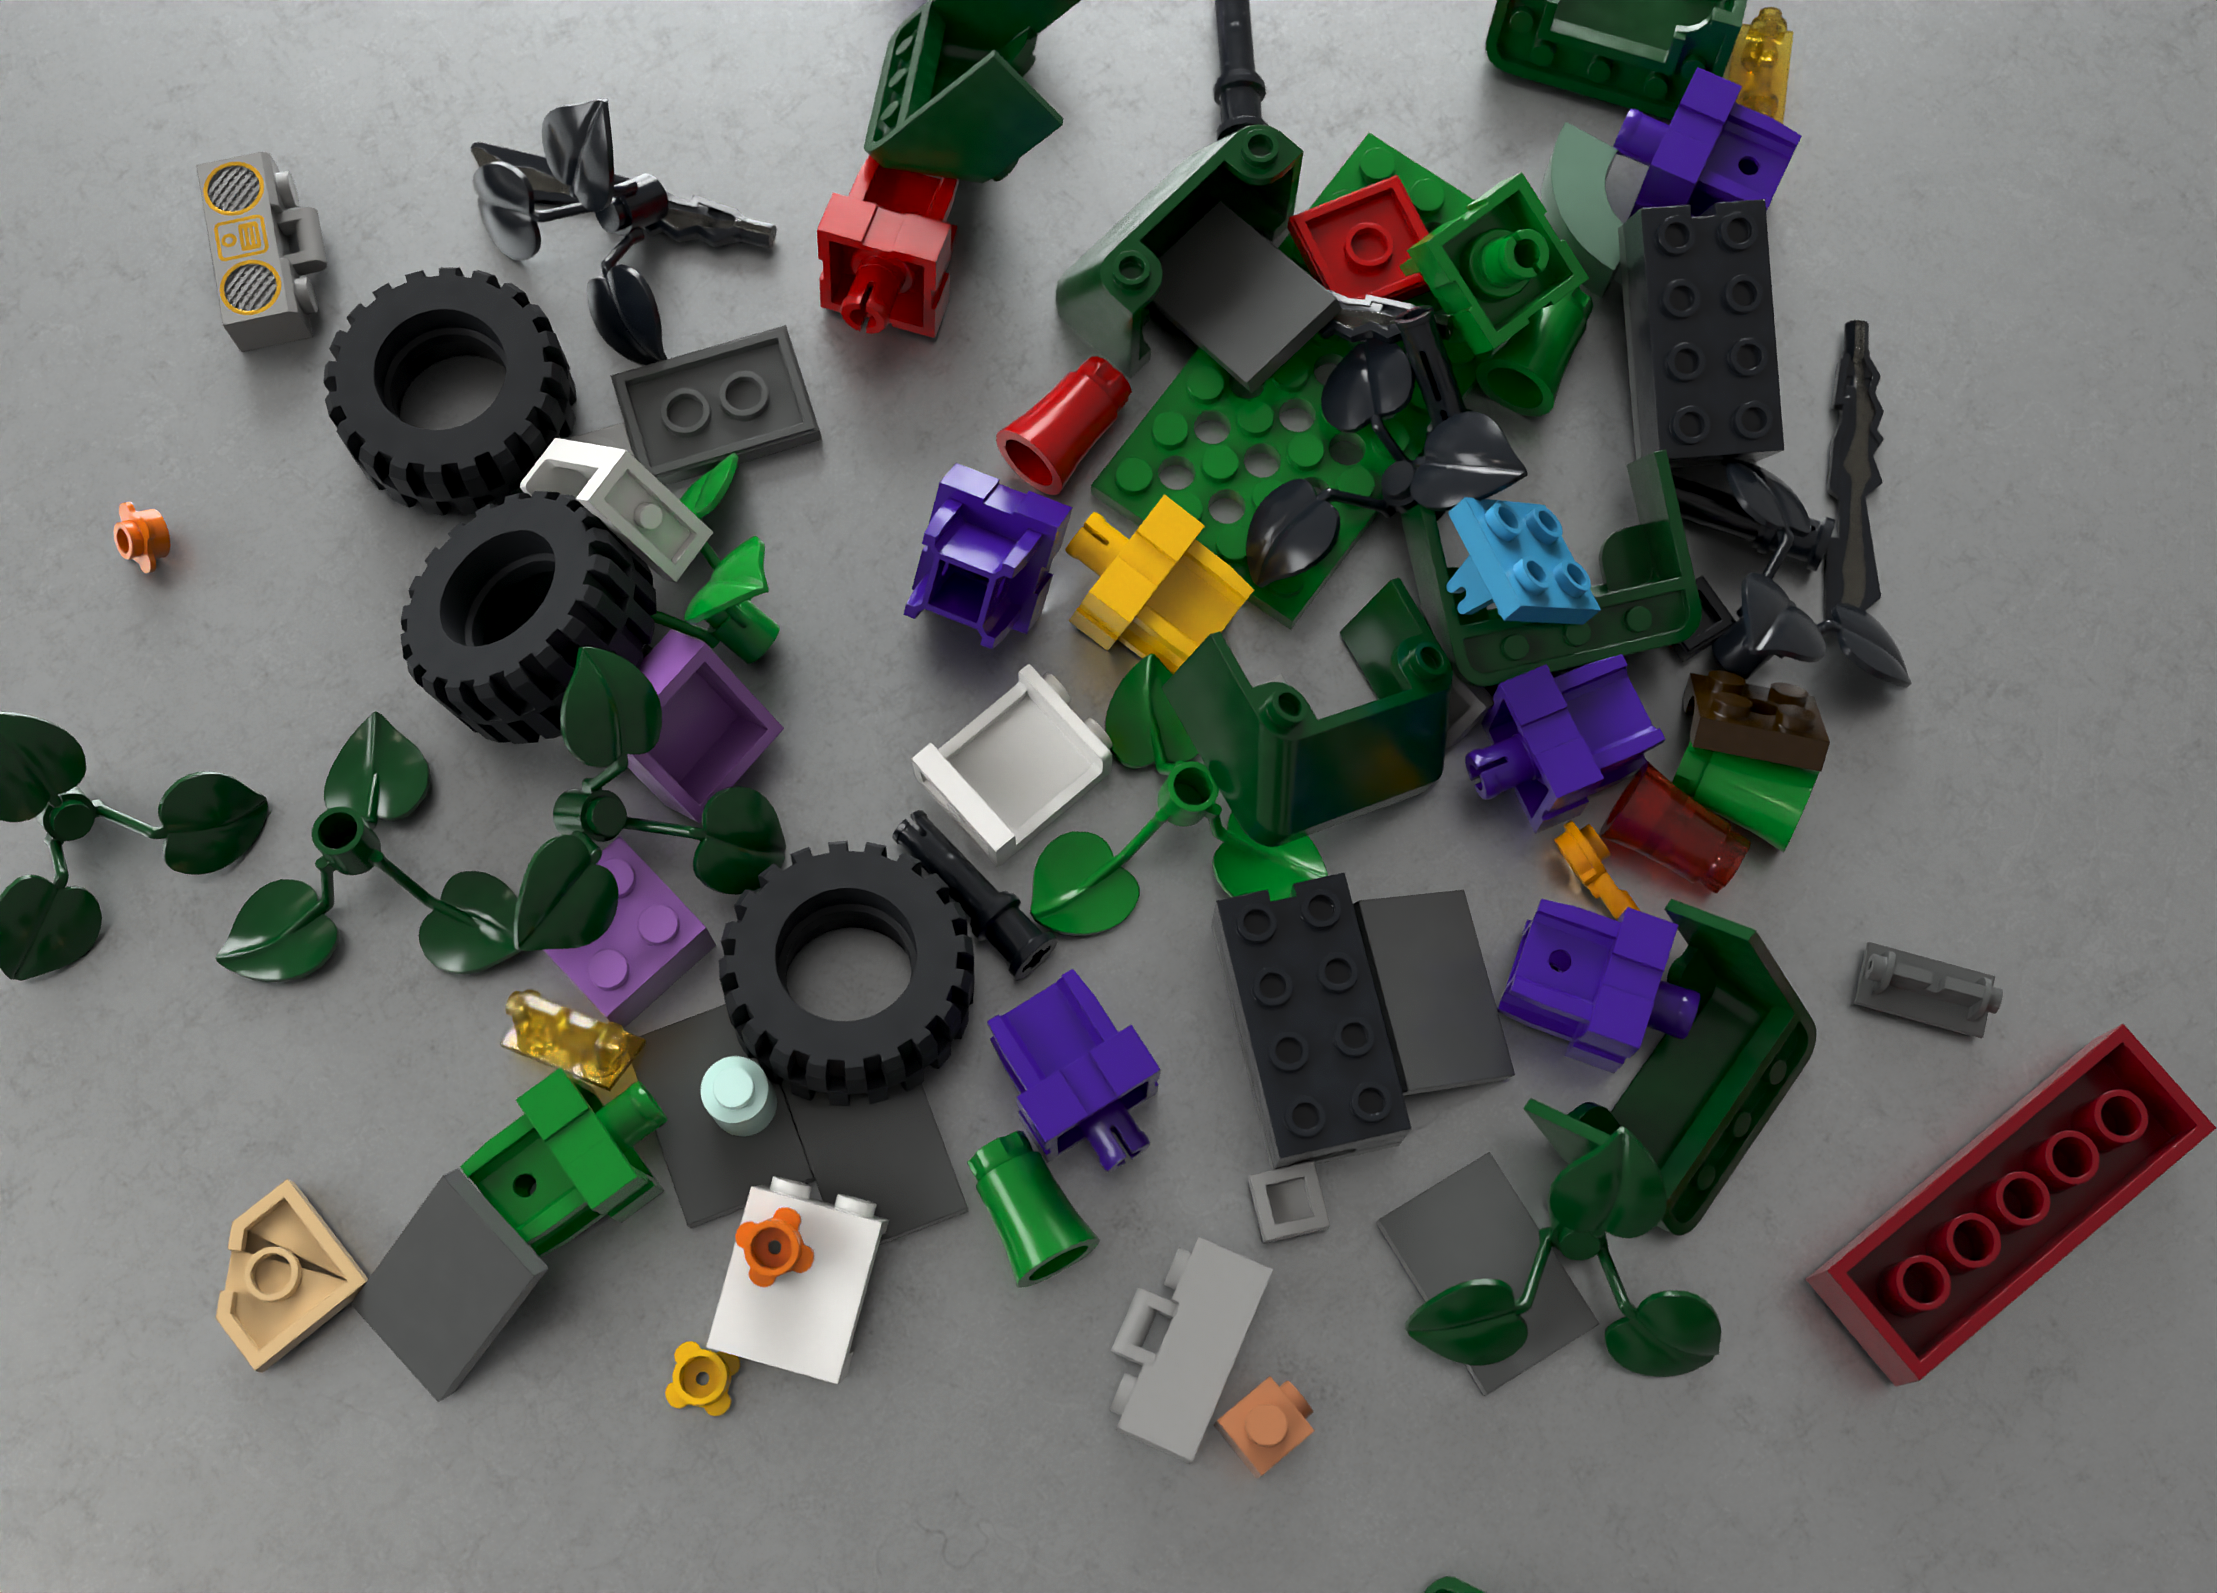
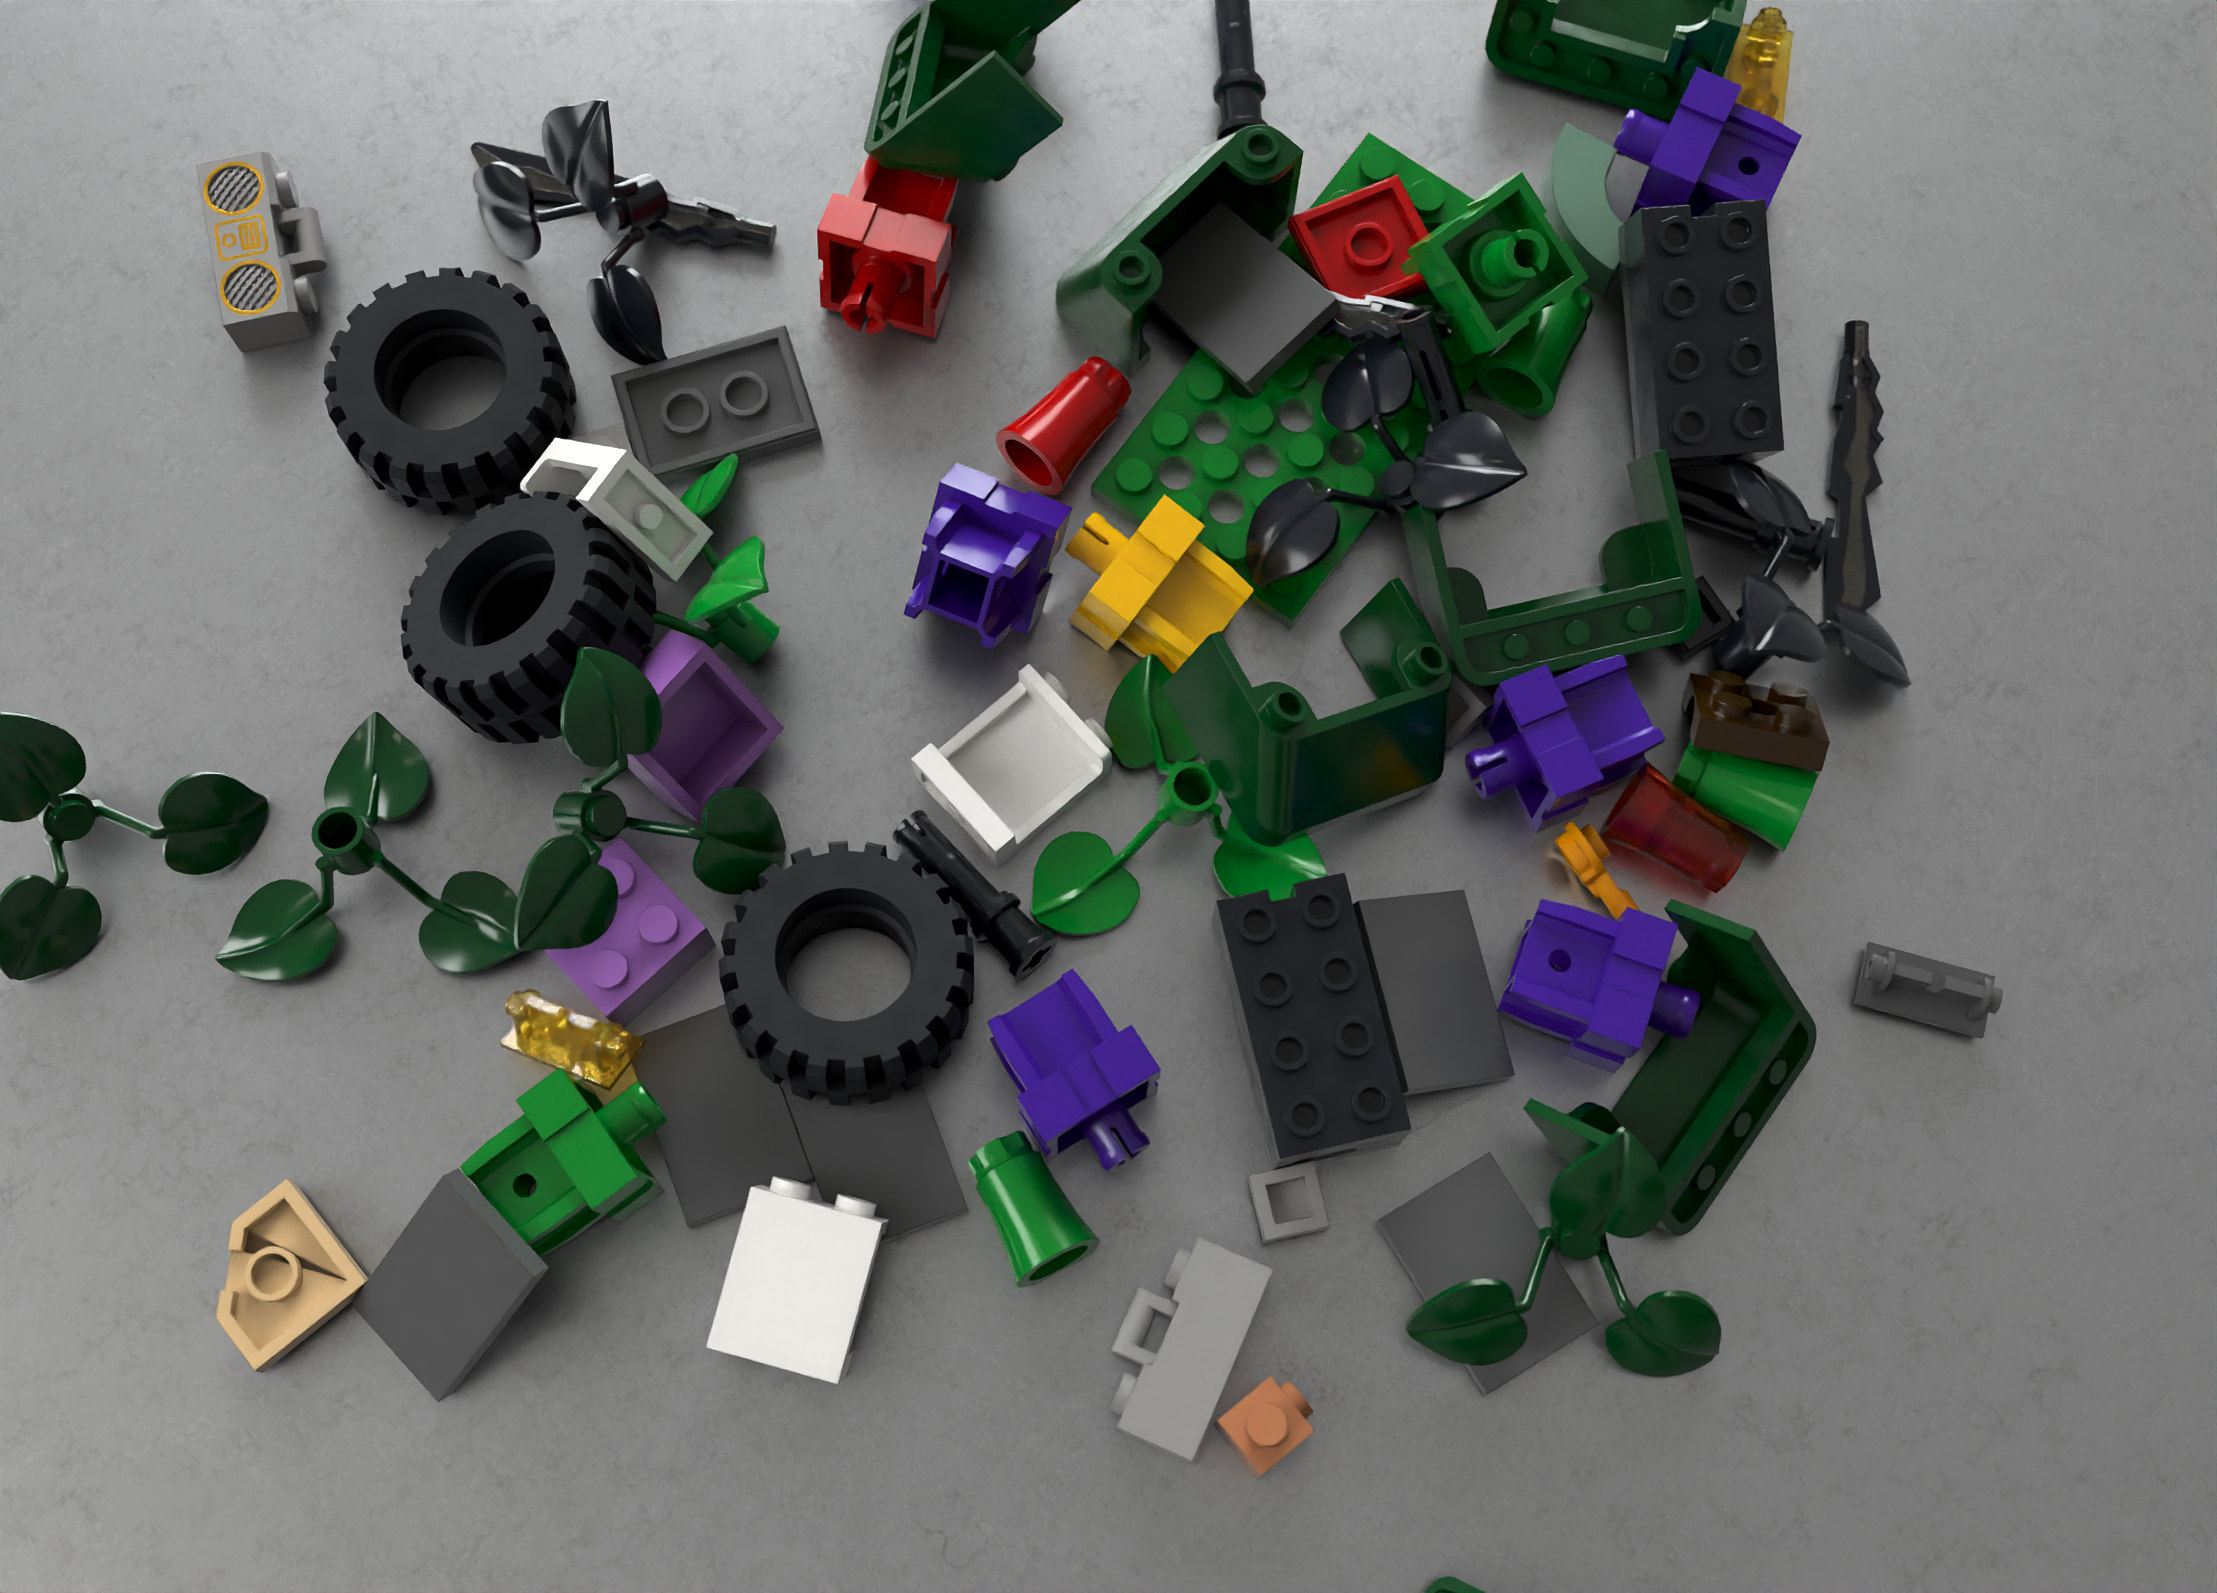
(141, 536): orange plate -> none
(685, 1389): yellow plate -> none
(738, 1096): light aqua brick -> none
(756, 1239): orange plate -> none
(1519, 564): dark azure plate -> none
(2010, 1205): dark red brick -> none

